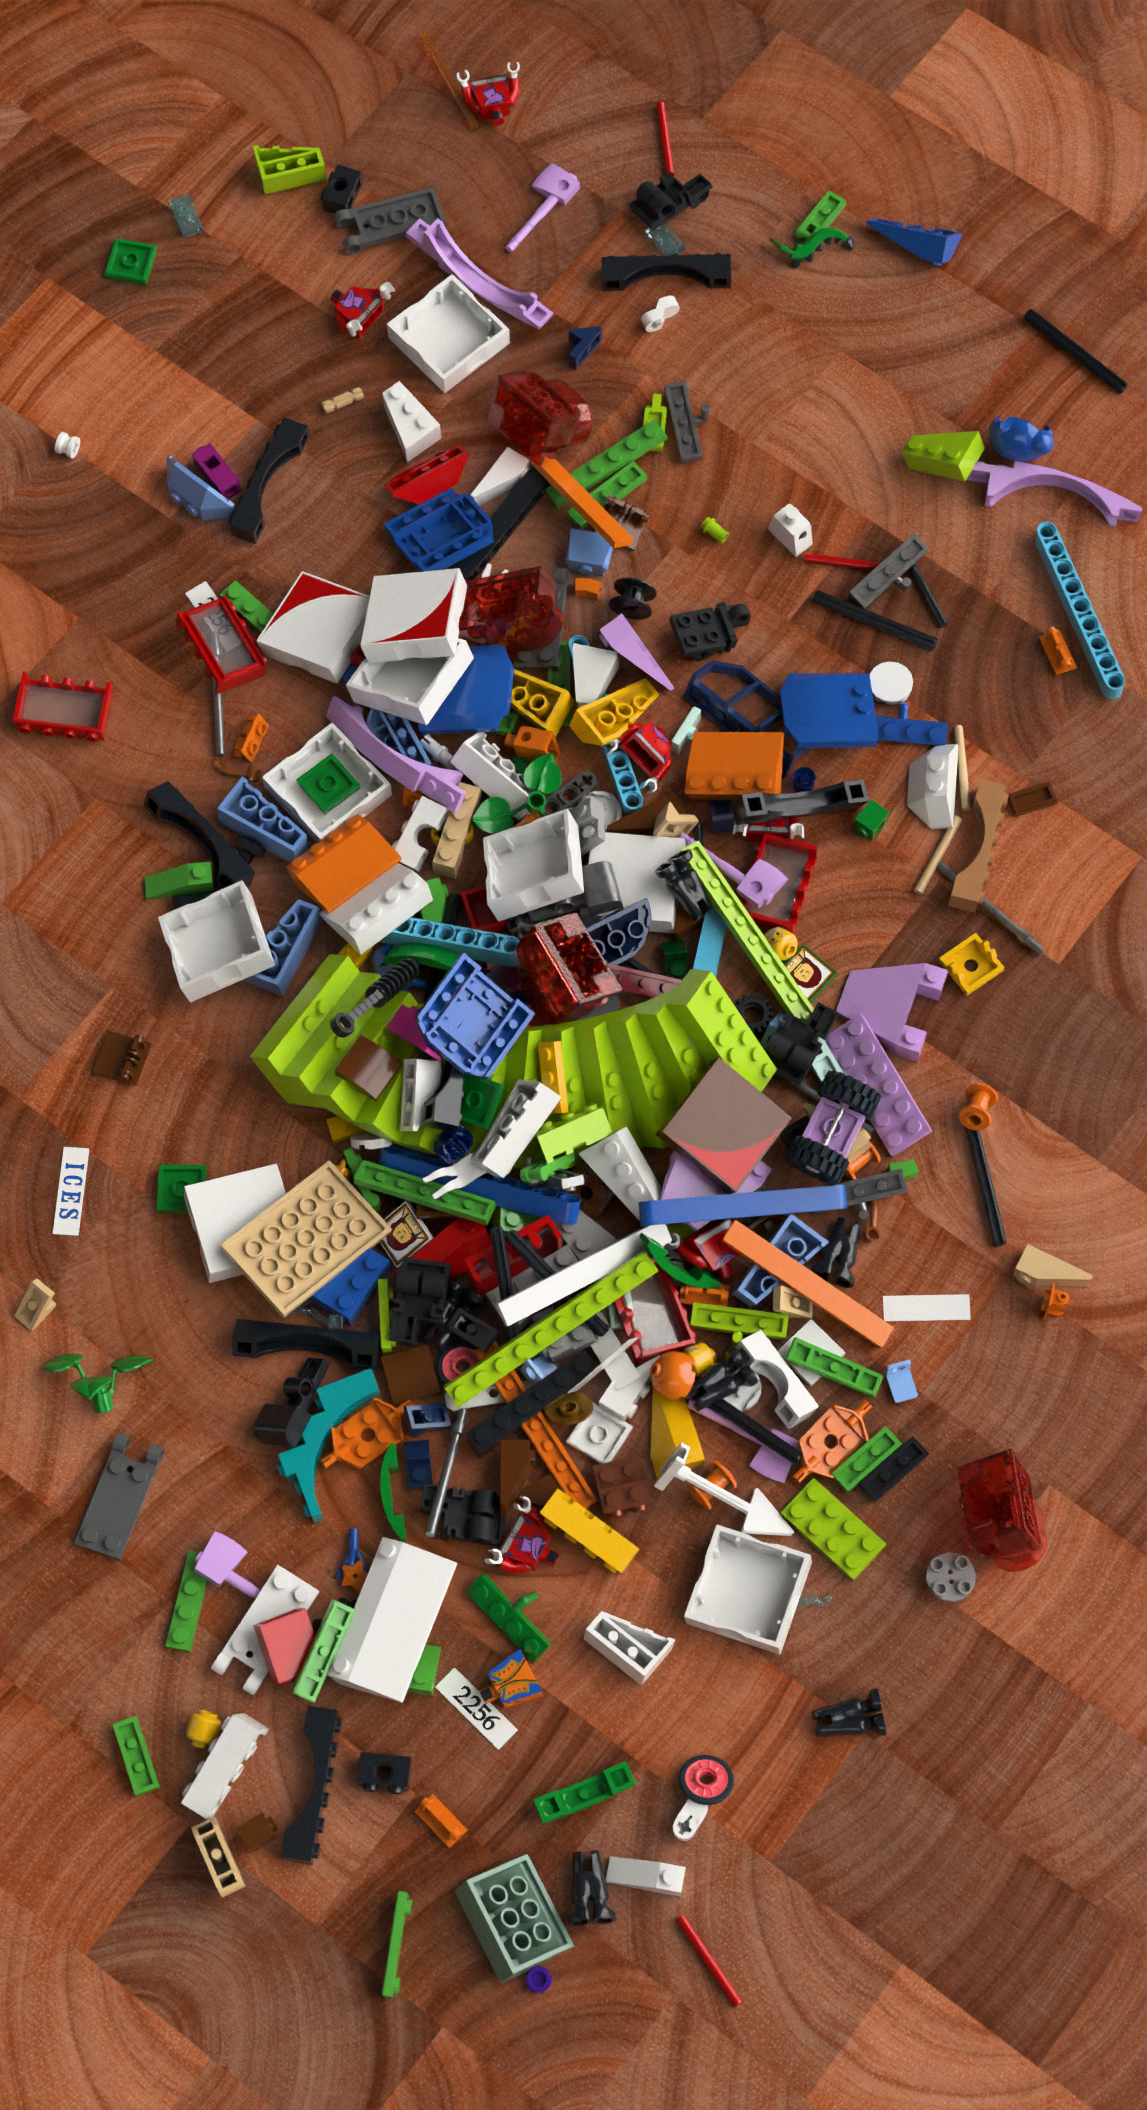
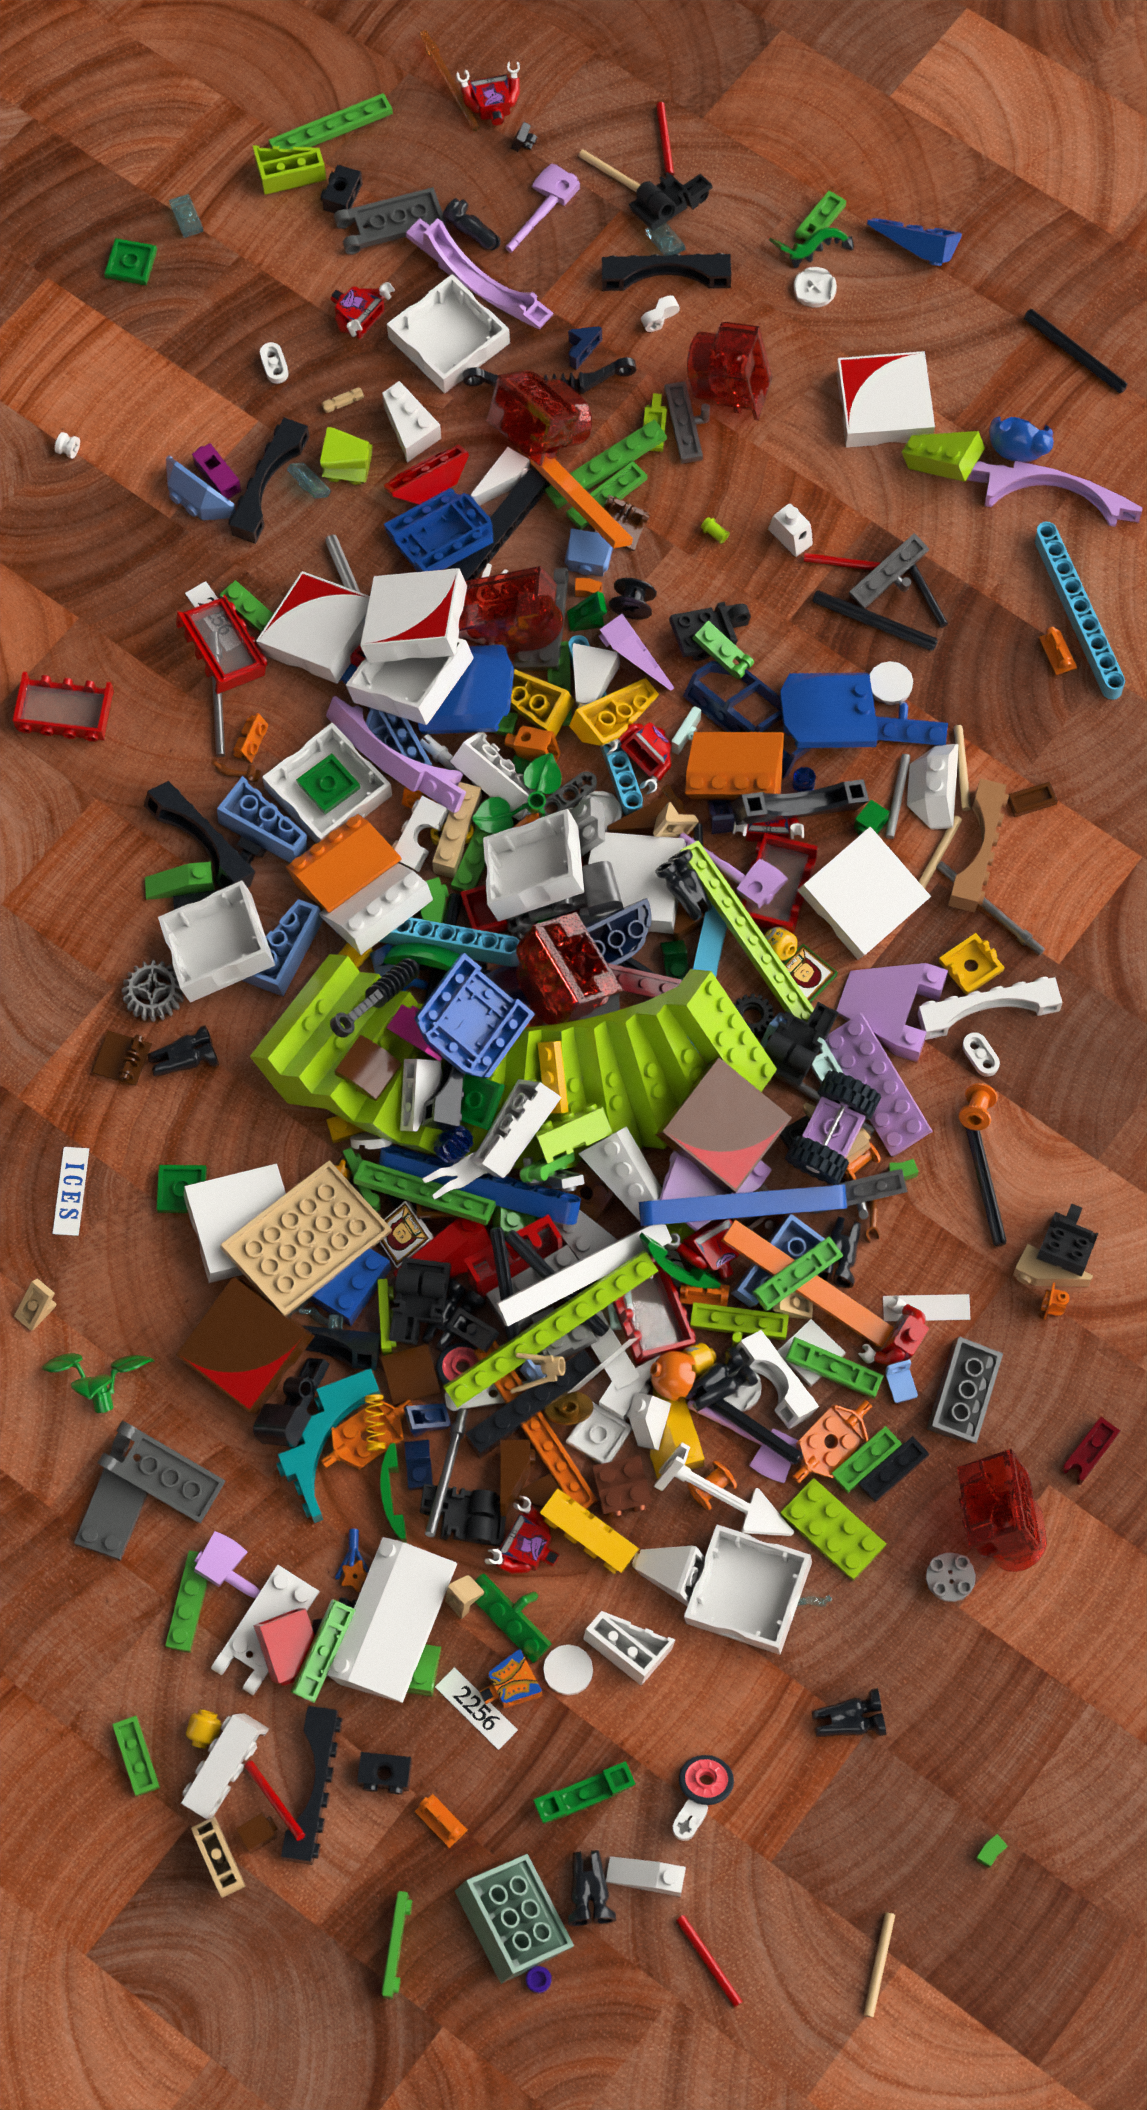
(134, 989): none -> light grey gear
(165, 1474): none -> dark grey hinge
(183, 1055): none -> black piece
(244, 1345): none -> reddish brown tile
(274, 1800): none -> red bar
(275, 364): none -> white plate
(308, 480): none -> clear light blue plate
(335, 124): none -> bright green plate
(341, 563): none -> light grey axle
(345, 457): none -> lime piece
(375, 1445): none -> yellow piece
(462, 1594): none -> tan slope
(470, 224): none -> black piece
(472, 864): none -> bright green plate
(523, 138): none -> black tile
(549, 1365): none -> tan plant
(568, 1670): none -> white tile
(588, 613): none -> green slope
(609, 170): none -> tan bar
(623, 367): none -> black piece
(648, 1419): none -> white slope
(671, 1569): none -> white slope
(723, 650): none -> bright green plate
(730, 367): none -> clear red brick
(797, 1273): none -> bright green plate
(815, 287): none -> white tile
(864, 893): none -> white tile
(879, 1965): none -> tan bar
(884, 398): none -> white tile
(897, 797): none -> light grey bar
(903, 1339): none -> red torso
(964, 1390): none -> dark grey slope
(982, 1055): none -> white plate
(991, 1851): none -> bright green piece
(1037, 996): none -> white arch
(1067, 1243): none -> black plate
(1091, 1449): none -> dark red plate

